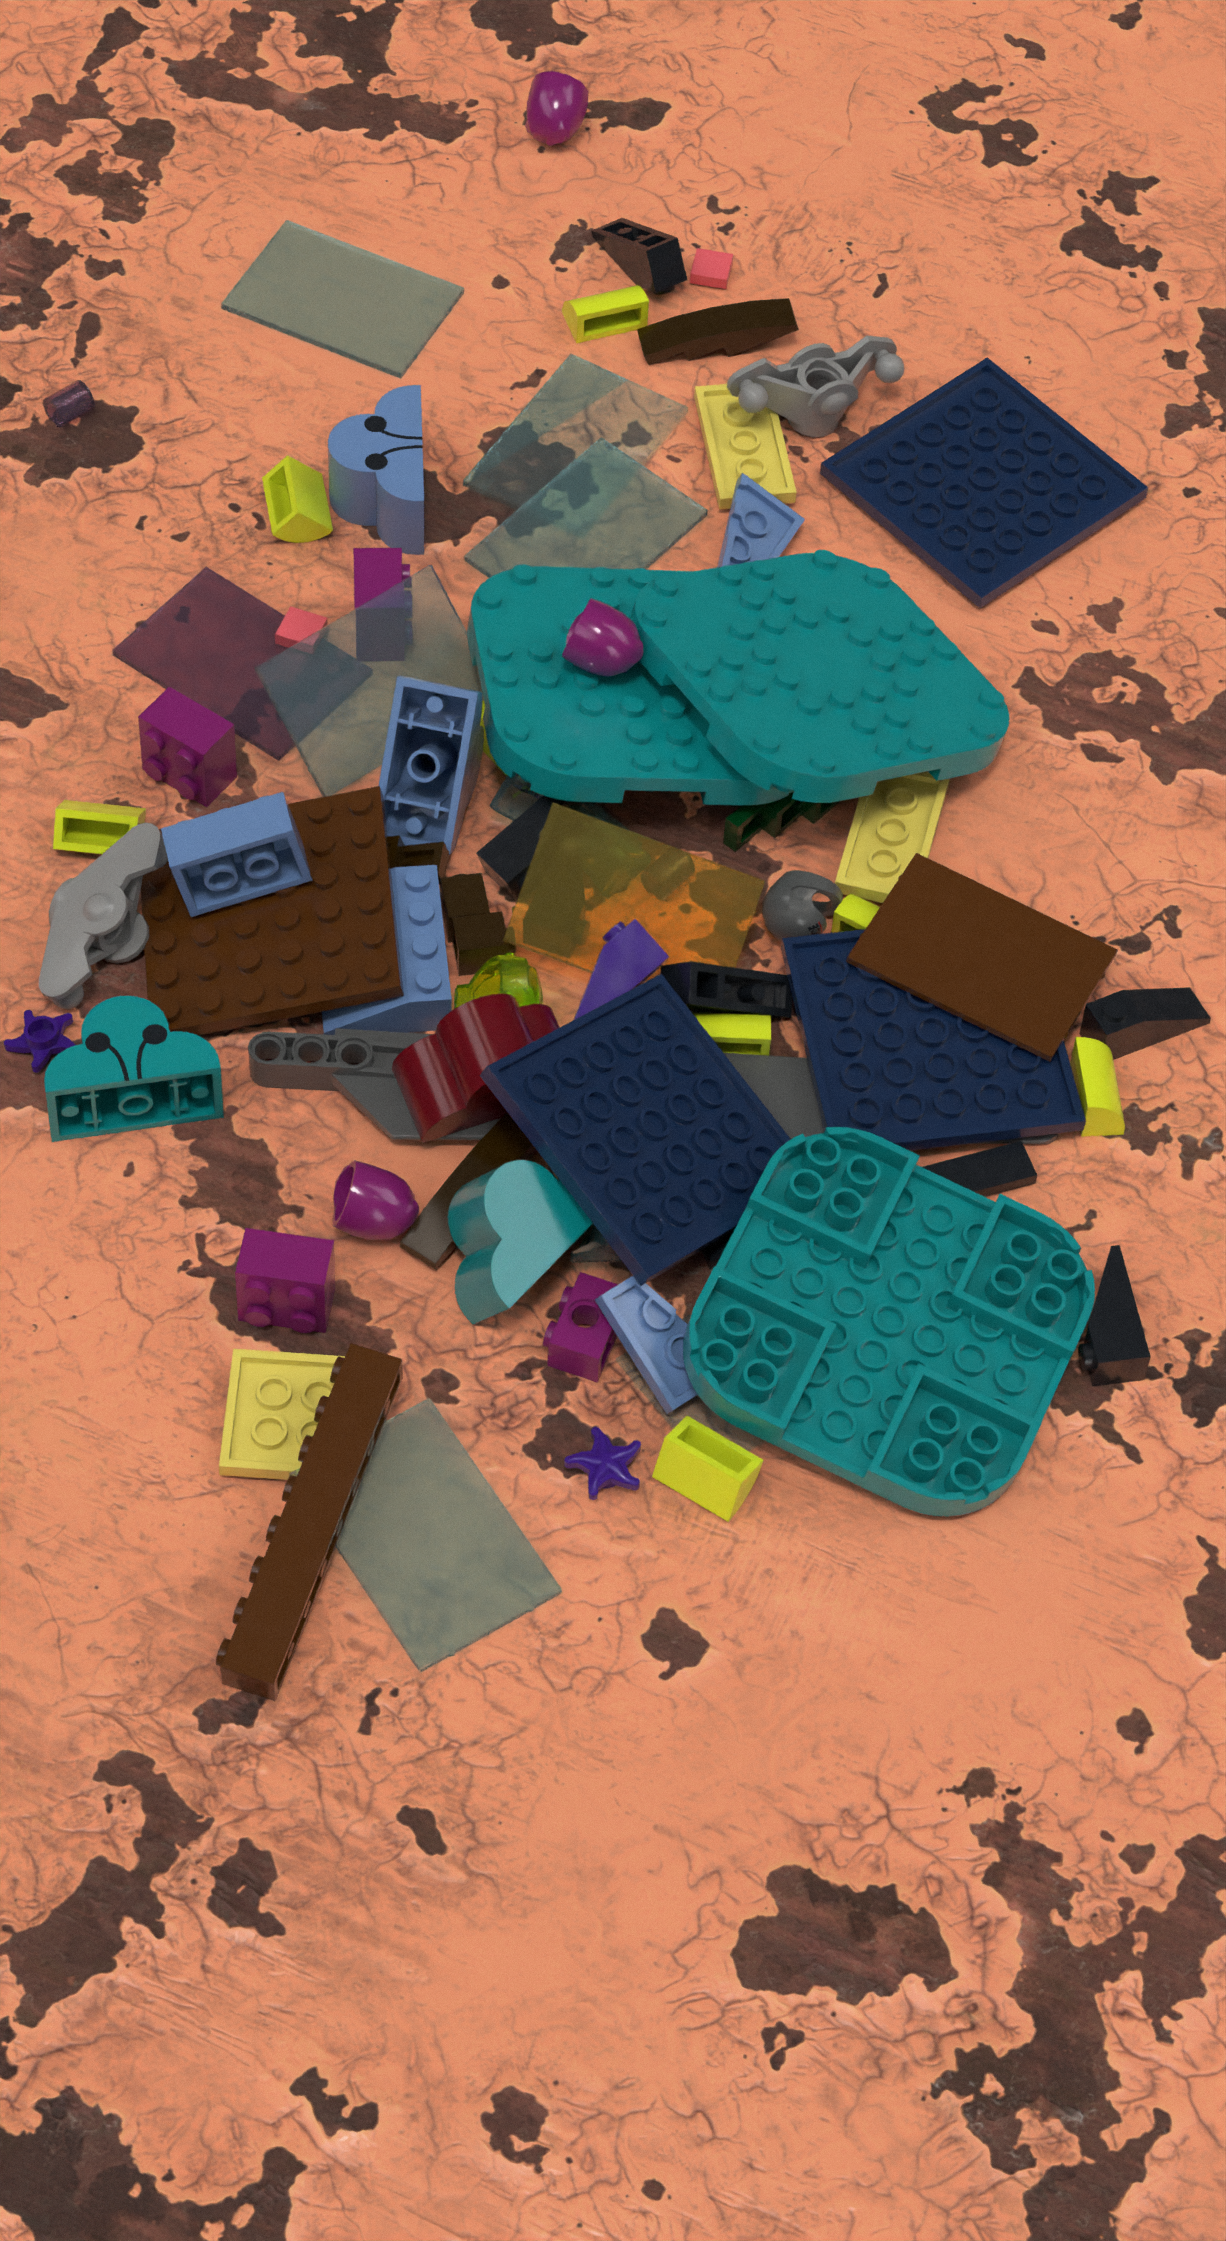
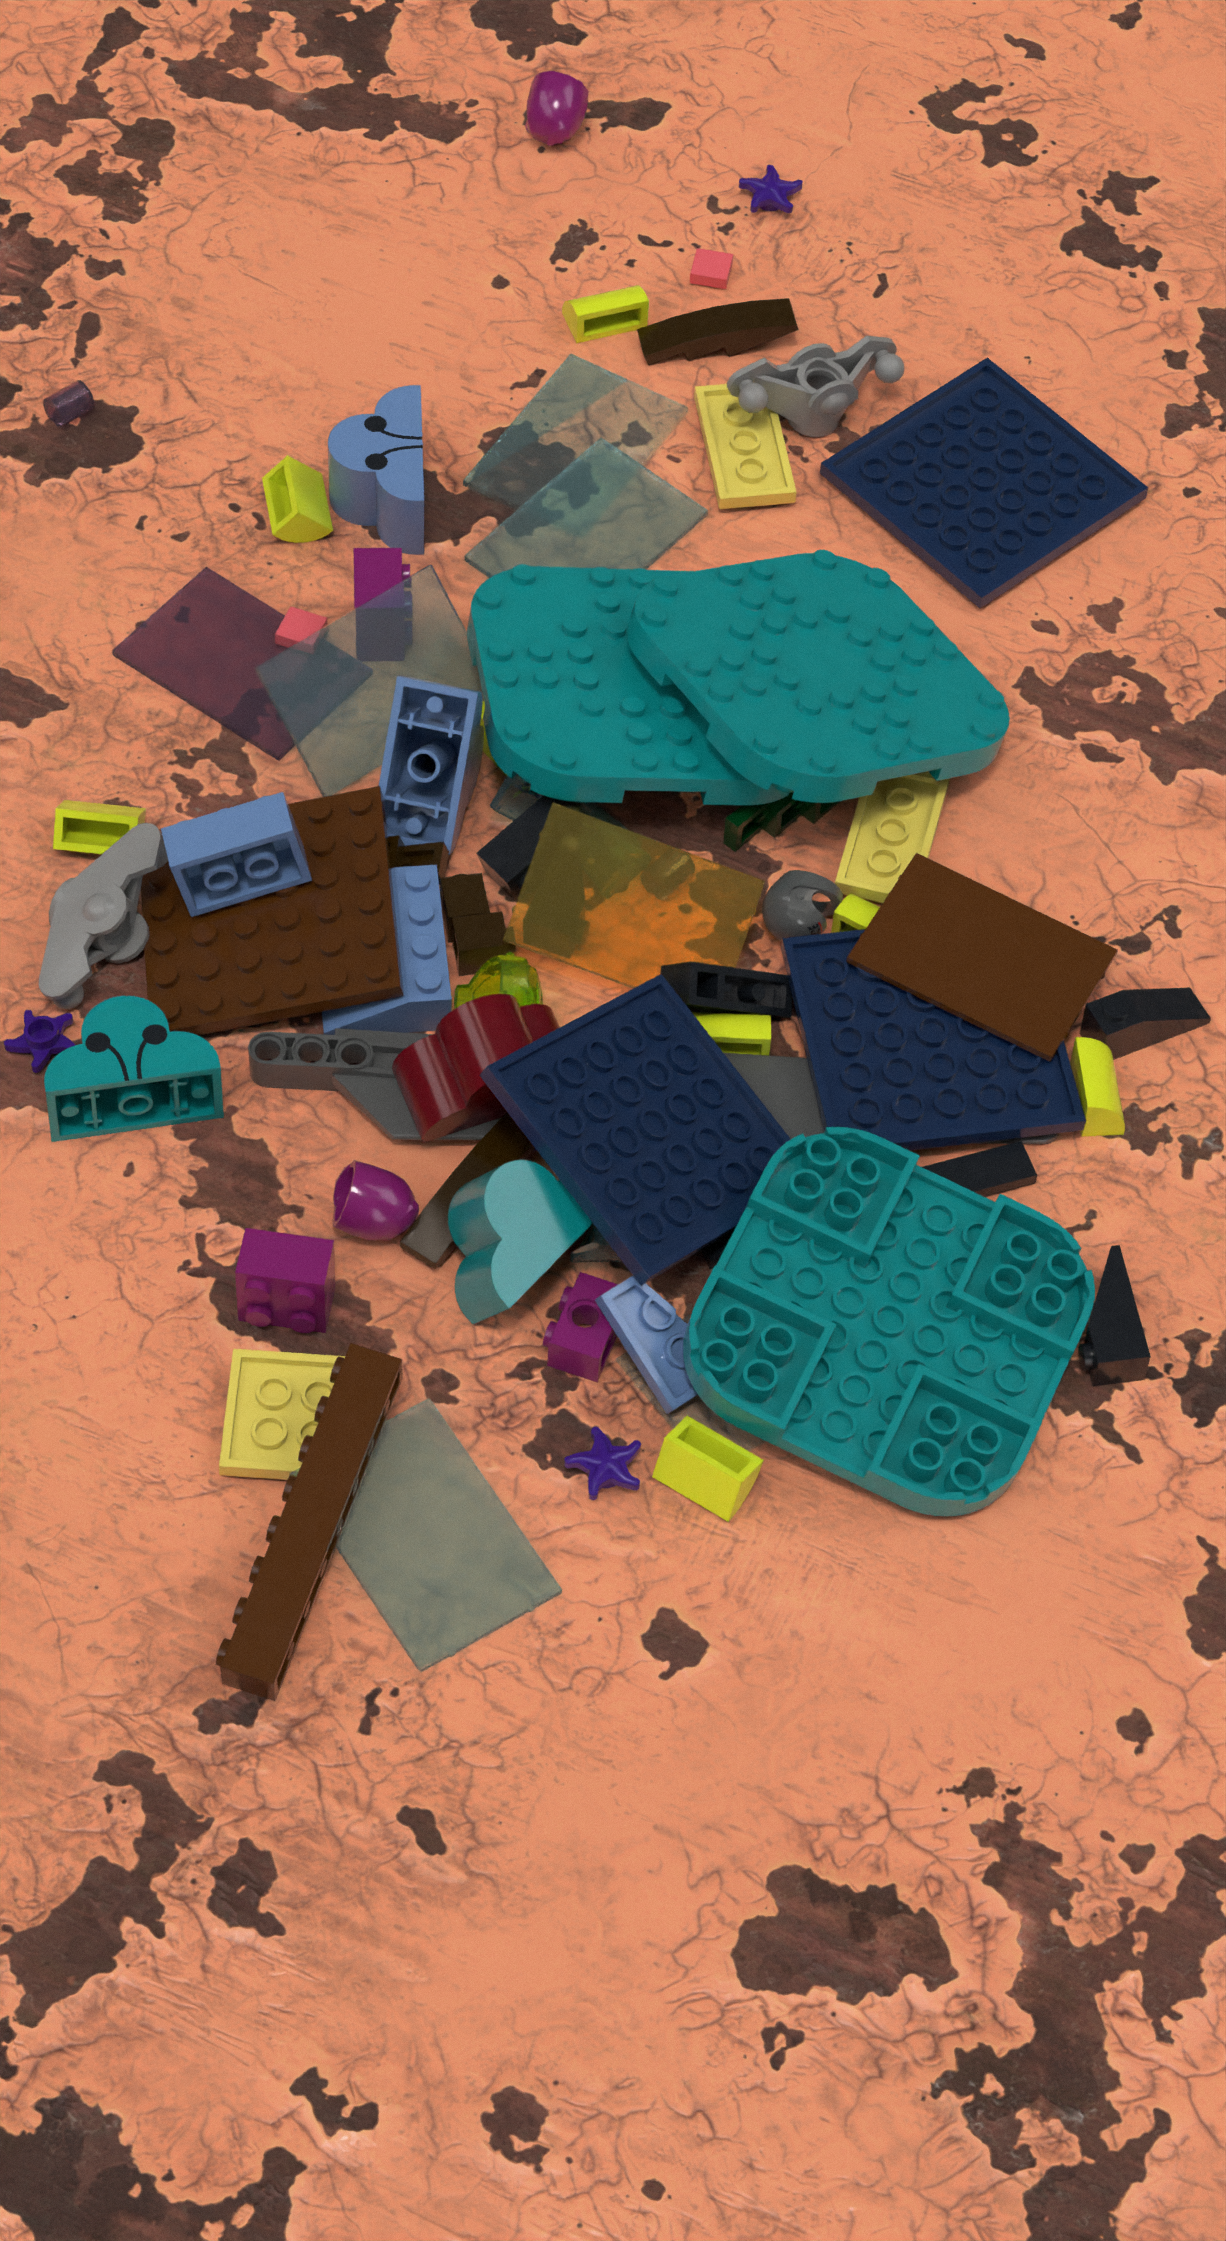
(187, 747): magenta brick -> none
(343, 298): clear light blue piece -> none
(603, 641): magenta piece -> none
(621, 965): dark purple slope -> none
(644, 254): black slope -> none
(756, 525): medium blue wing -> none
(770, 191): none -> dark purple animal

